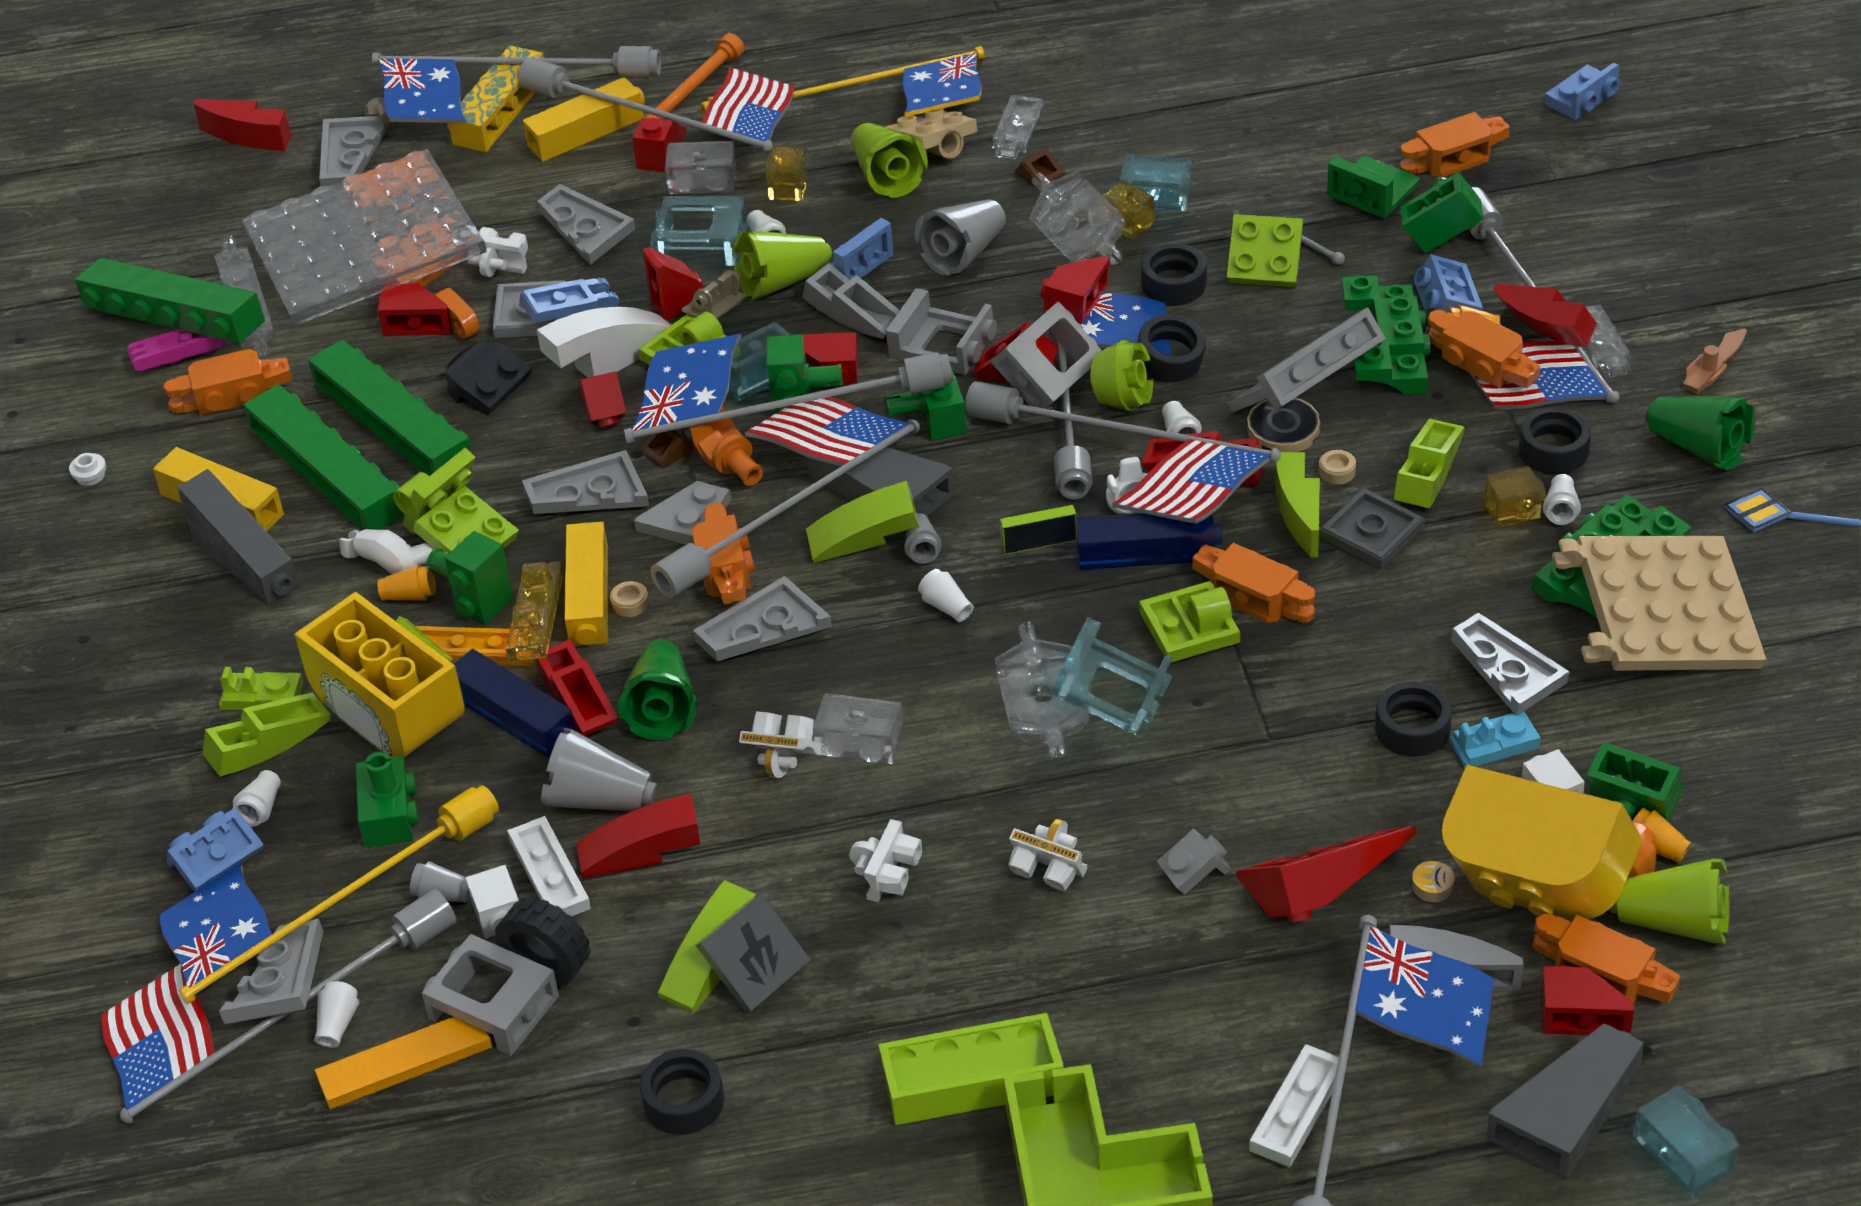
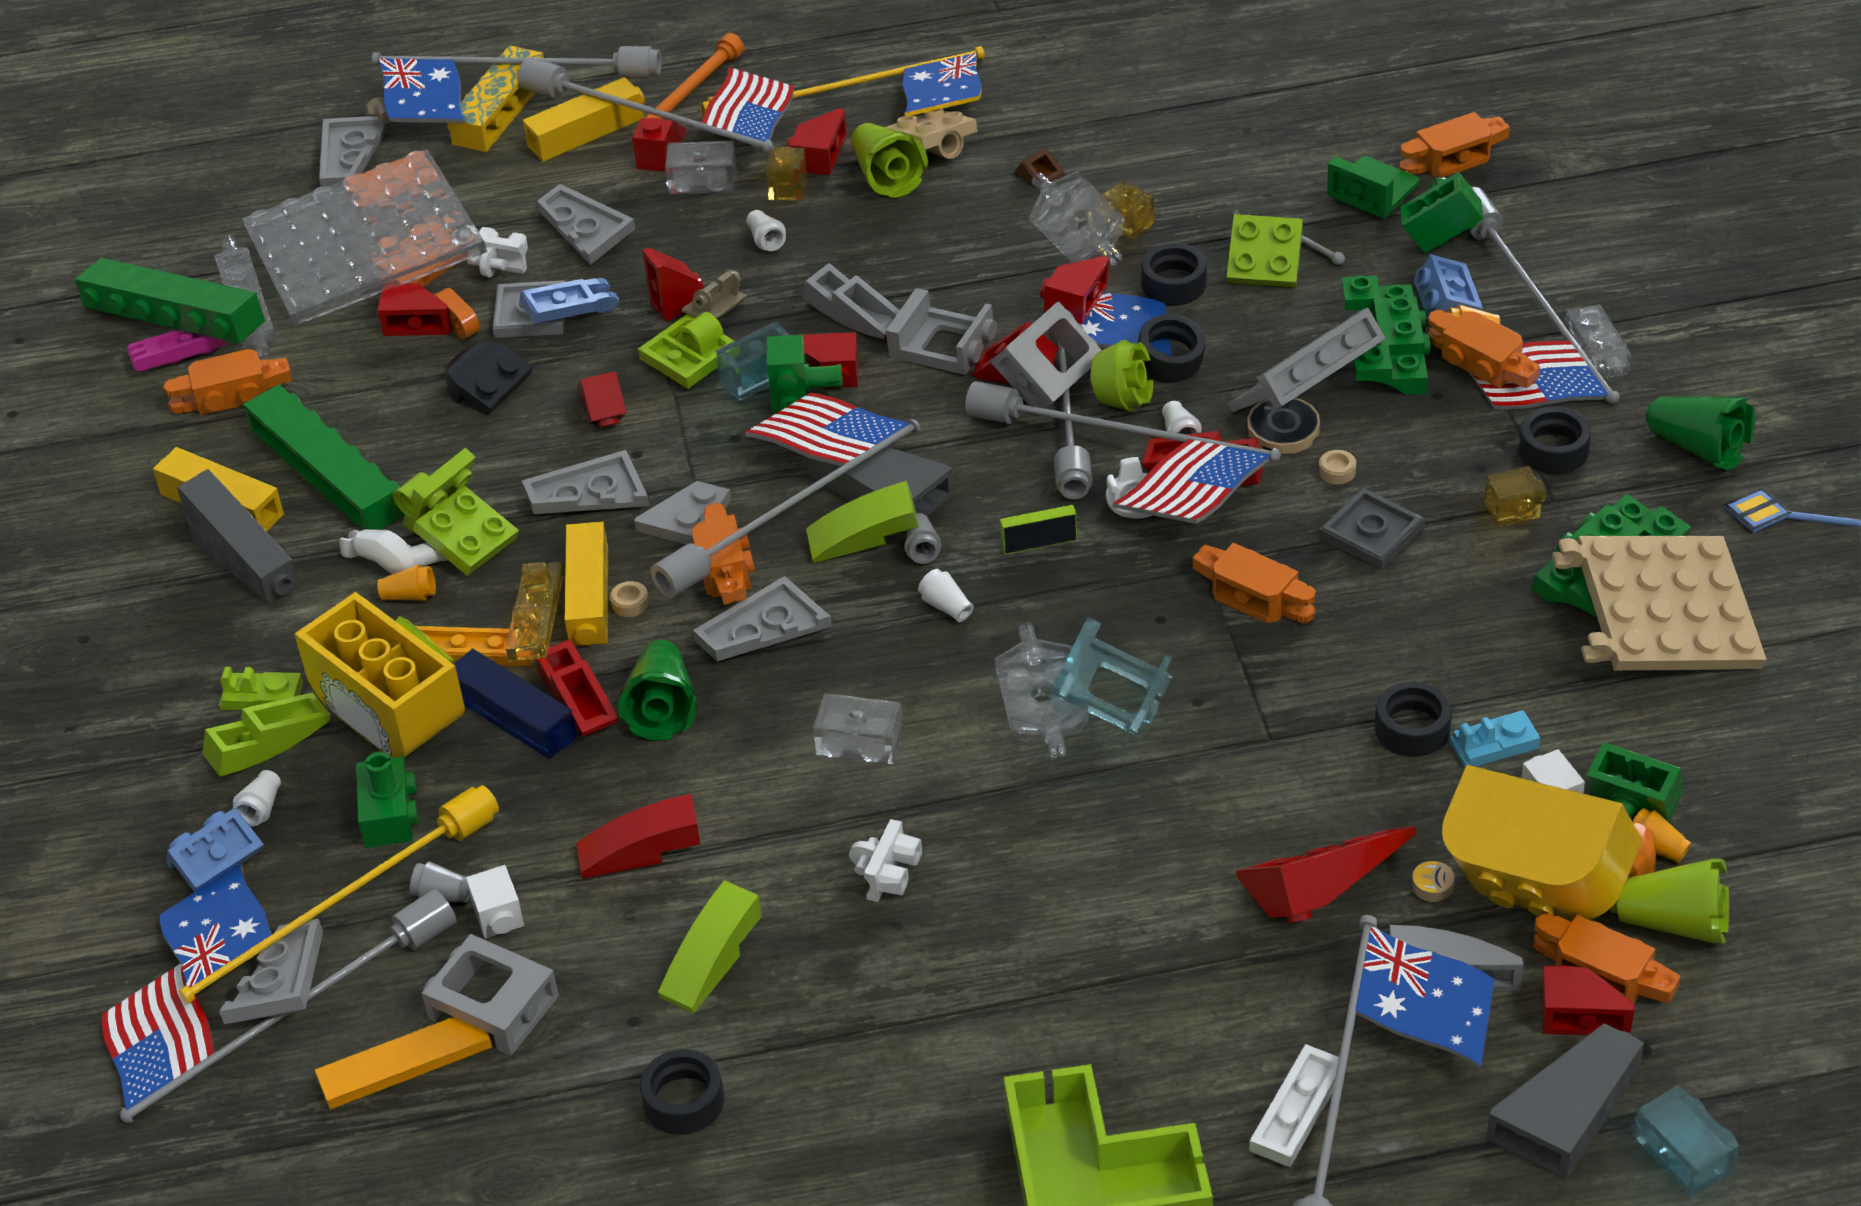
(88, 468): white plate -> none
(244, 123): red slope -> none
(334, 1011): white cone -> none
(386, 407): green brick -> none
(476, 576): green brick -> none
(539, 919): black tyre -> none
(548, 866): white plate -> none
(594, 777): light grey cone -> none
(600, 338): white slope -> none
(666, 447): reddish brown slope -> none
(692, 382): flag -> none
(726, 449): orange piece -> none
(727, 222): clear light blue window -> none
(753, 952): dark grey tile -> none
(766, 736): white hips -> none
(777, 260): lime cone -> none
(821, 141): none -> red slope
(865, 250): medium blue bracket -> none
(941, 409): green brick -> none
(958, 234): light grey cone -> none
(966, 1067): lime slope -> none
(1017, 126): clear hinge -> none
(1050, 847): white hips -> none
(1141, 540): clear blue brick -> none
(1163, 177): clear light blue brick -> none
(1190, 620): lime plate -> none
(1193, 860): light grey bracket -> none
(1298, 500): lime slope -> none
(1428, 463): lime slope -> none
(1507, 663): light grey wing -> none
(1548, 313): red slope -> none
(1561, 502): white cone -> none
(1583, 90): medium blue bracket -> none
(1710, 365): nougat piece -> none

